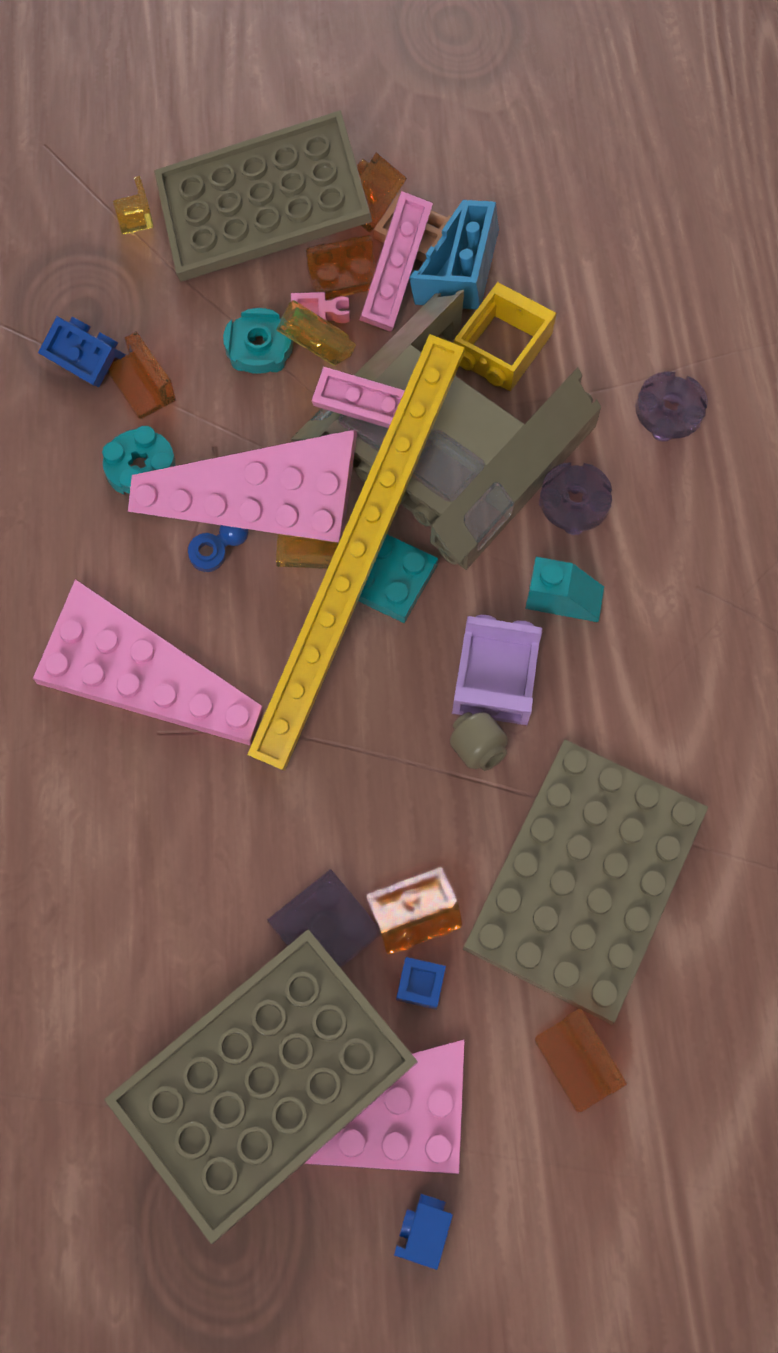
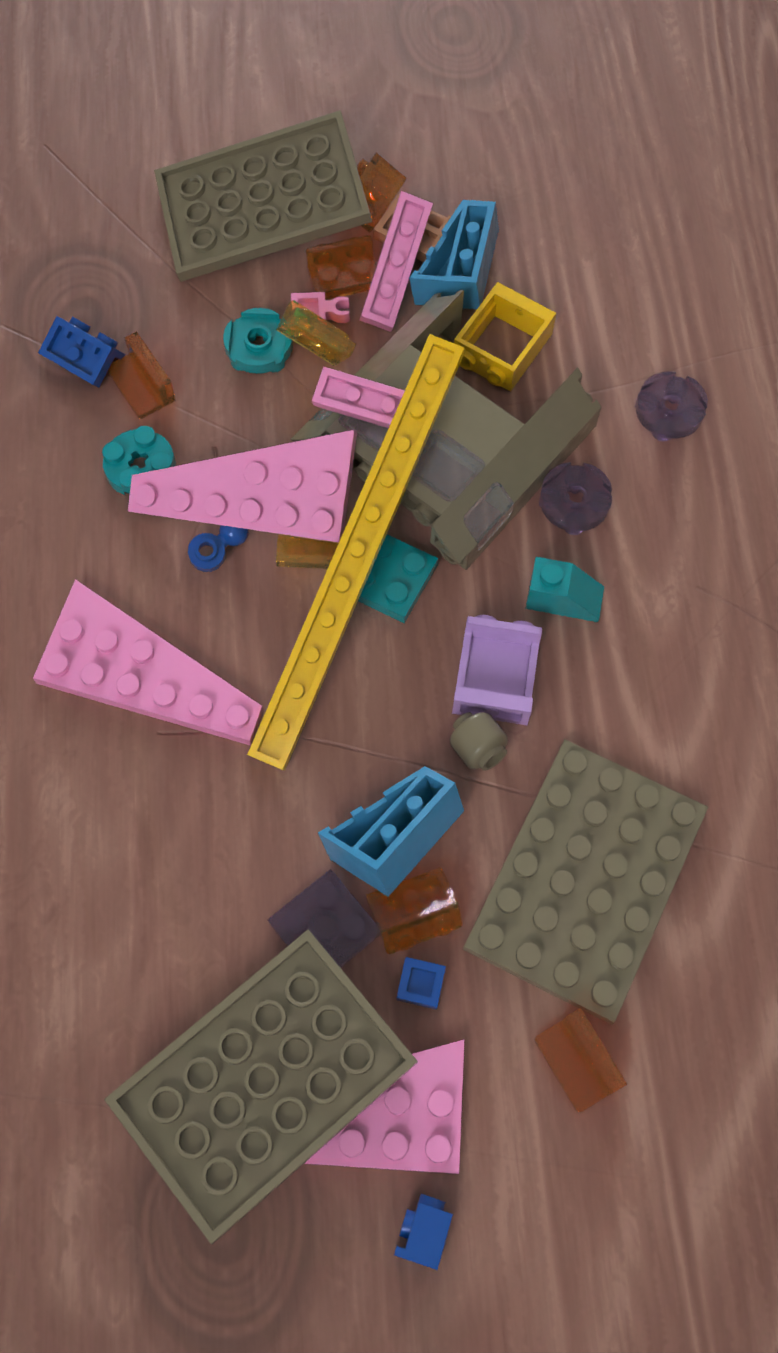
(133, 211): clear yellow panel -> none
(396, 831): none -> dark azure wedge

